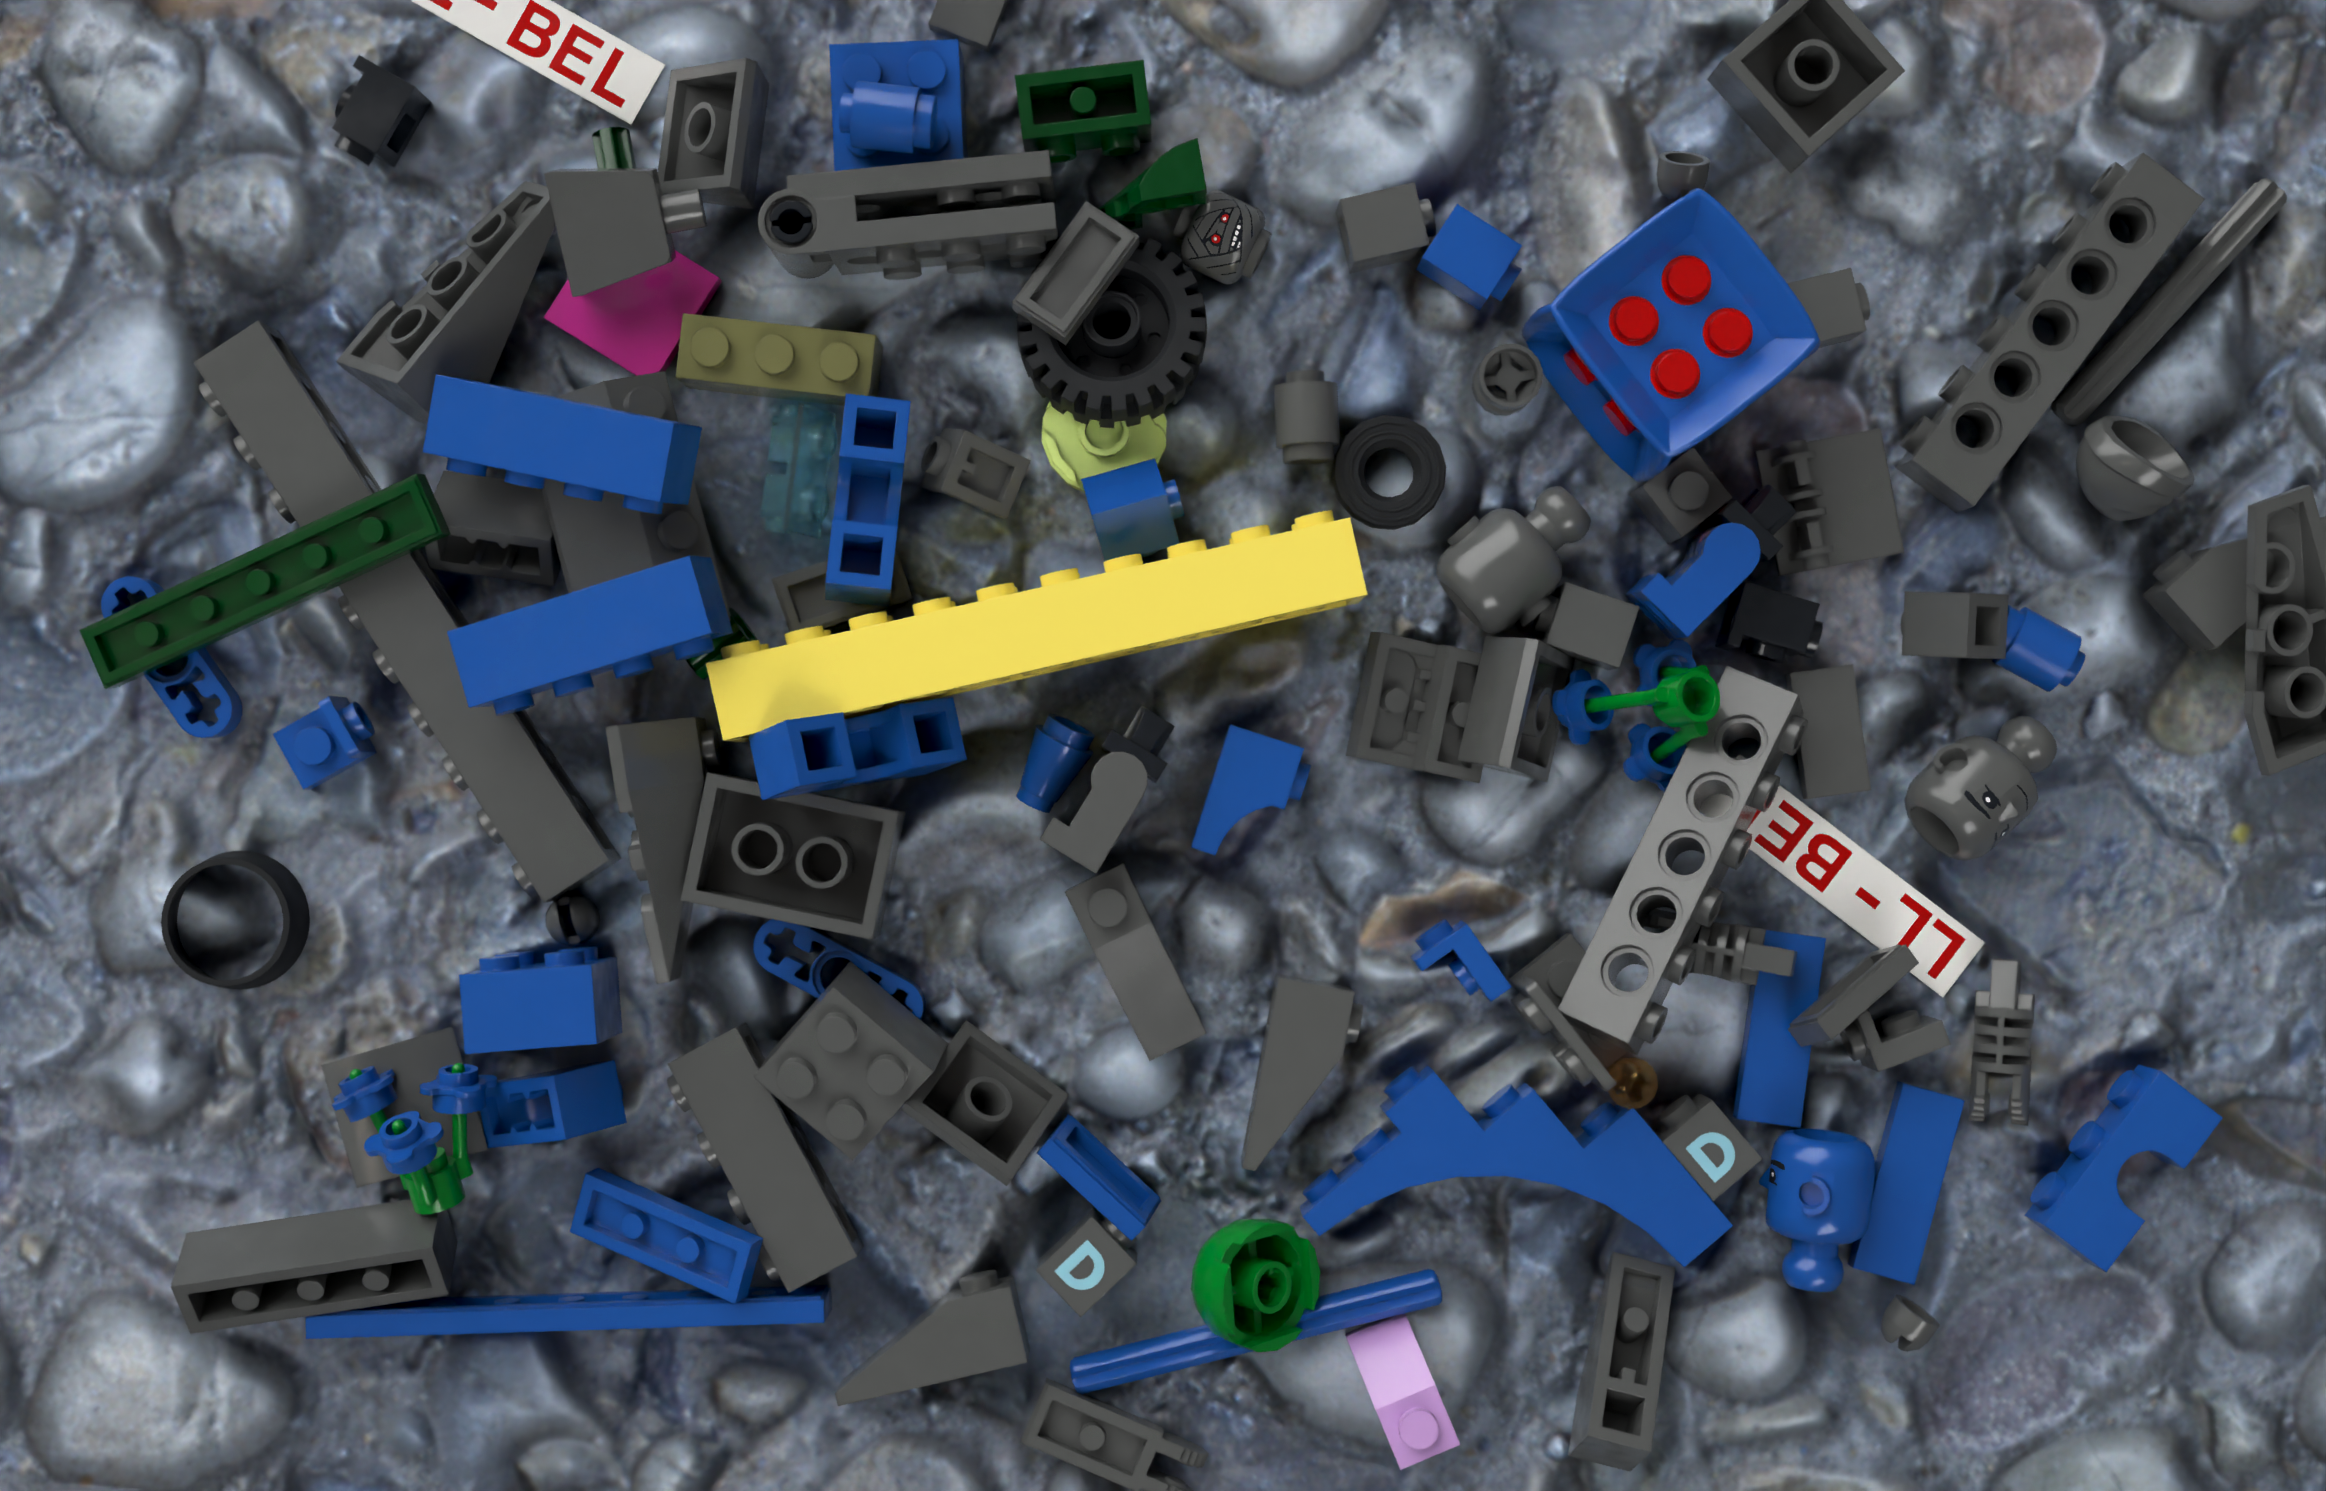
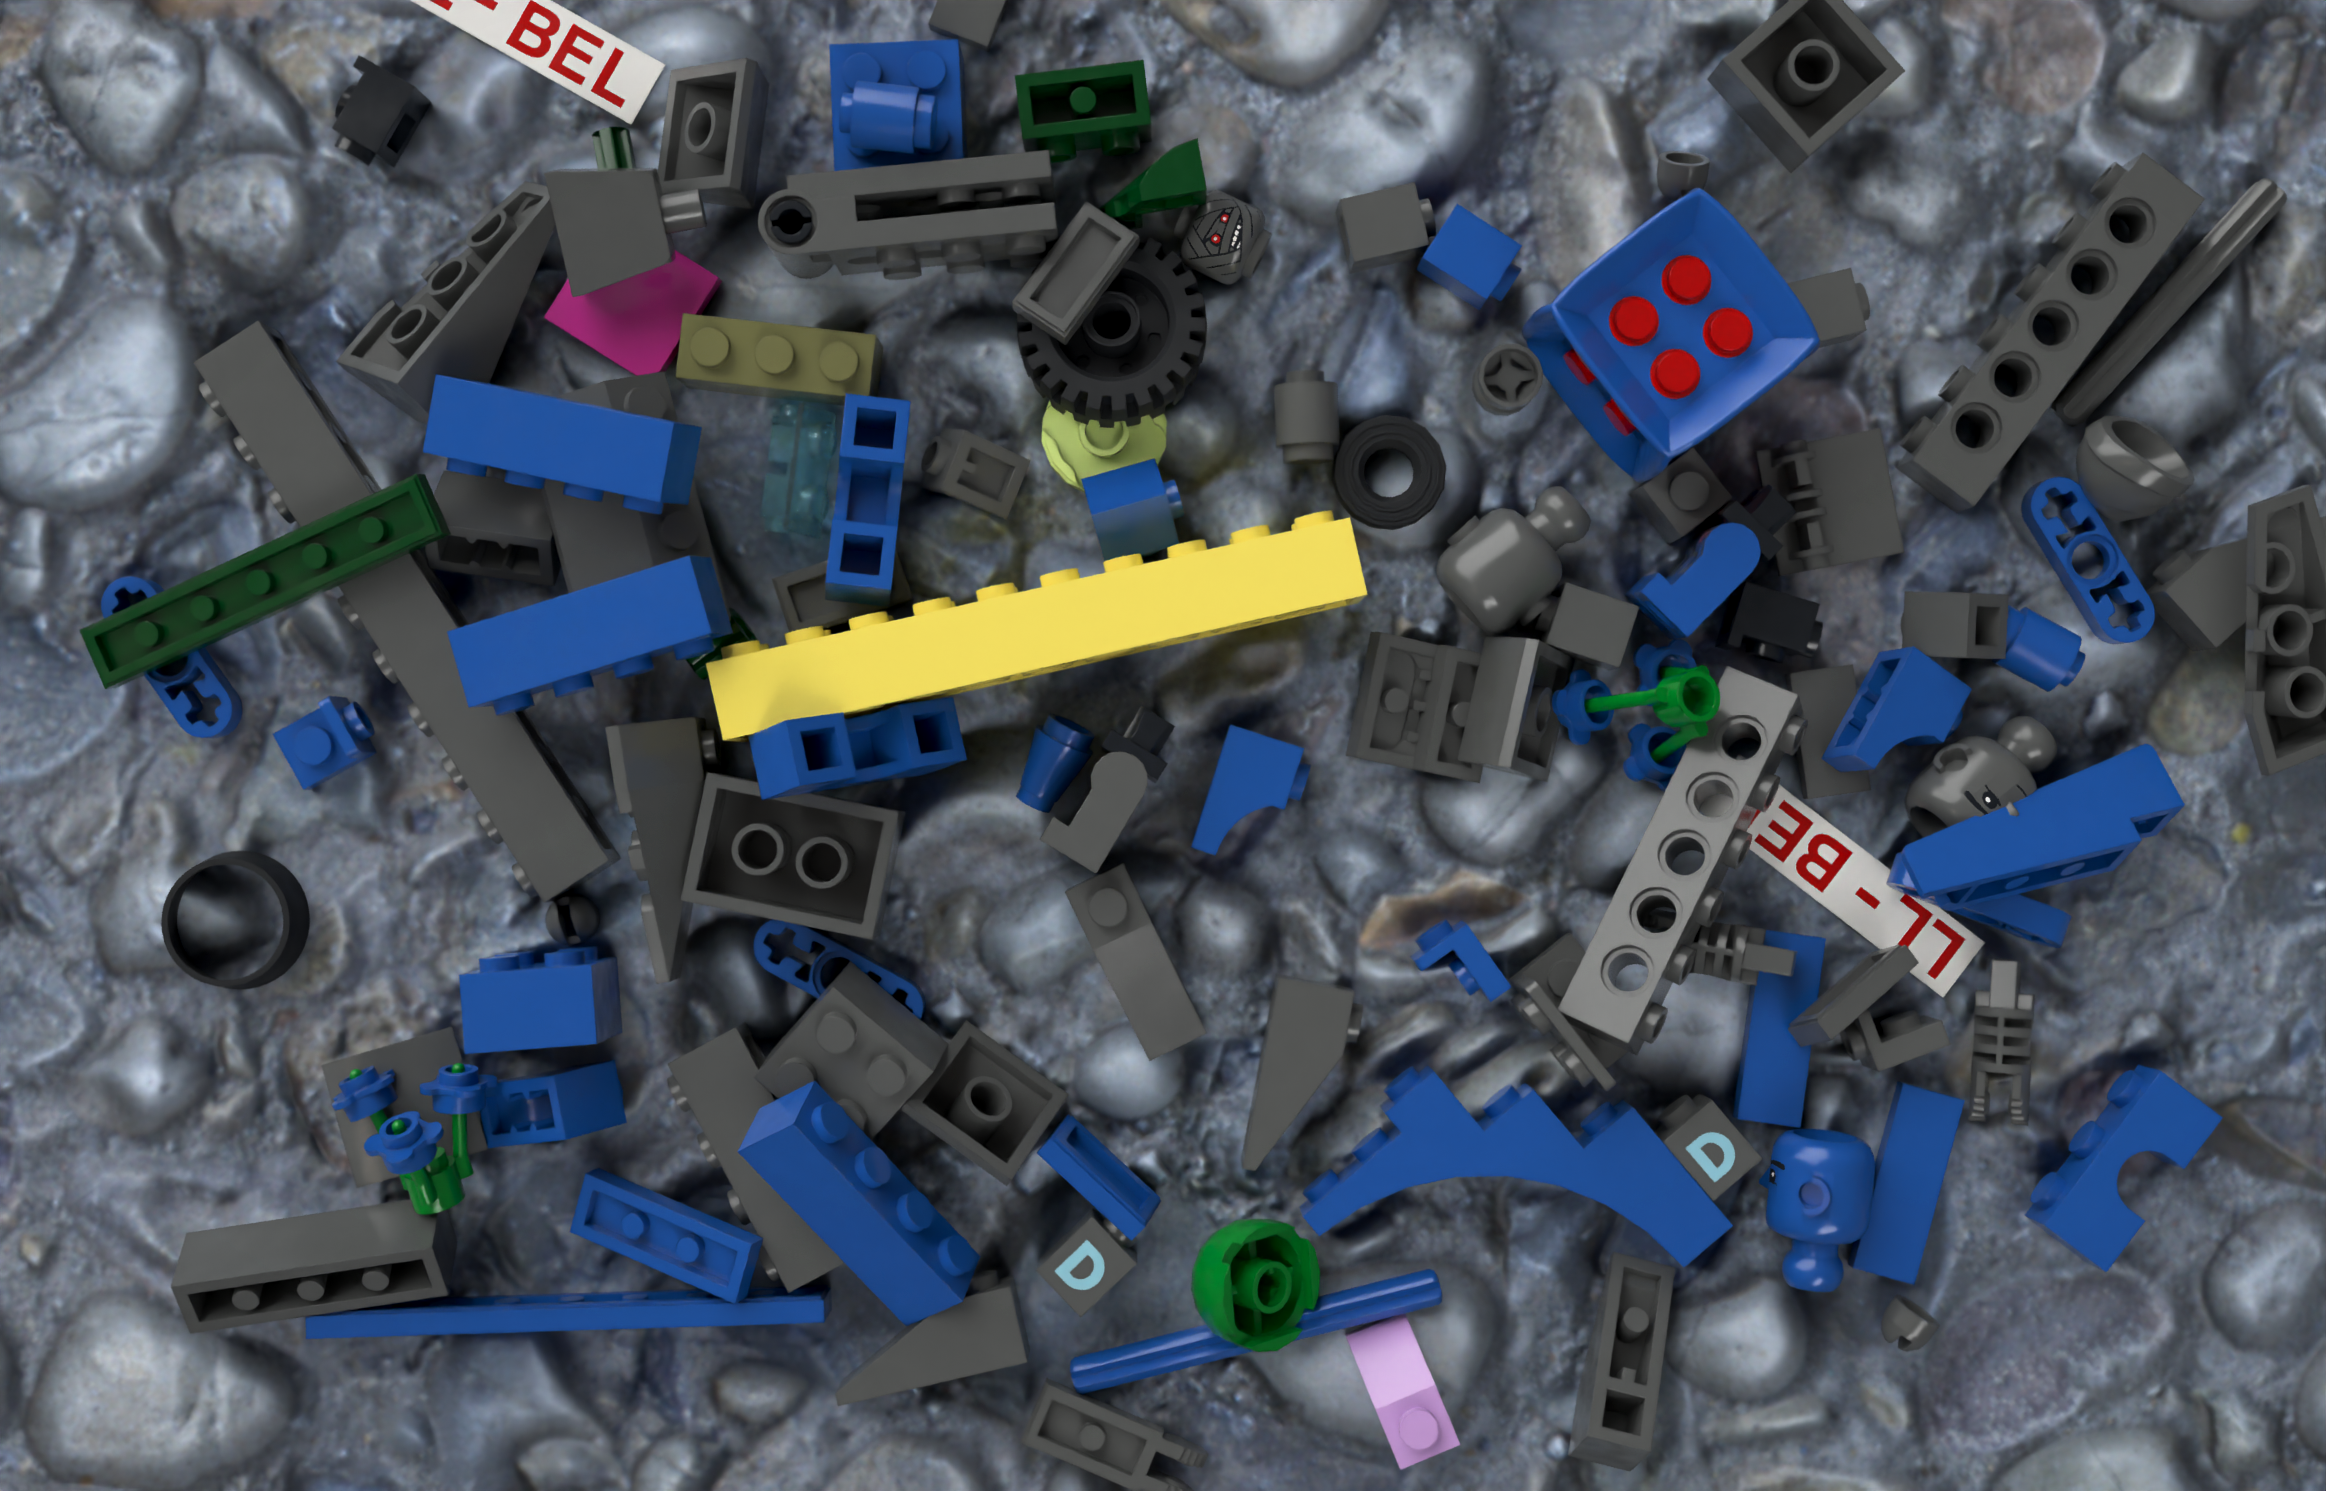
(859, 1203): none -> blue brick
(1635, 1082): clear orange piece -> none
(1899, 701): none -> blue arch
(2010, 914): none -> blue beam
(2060, 835): none -> blue wedge
(2100, 608): none -> blue beam

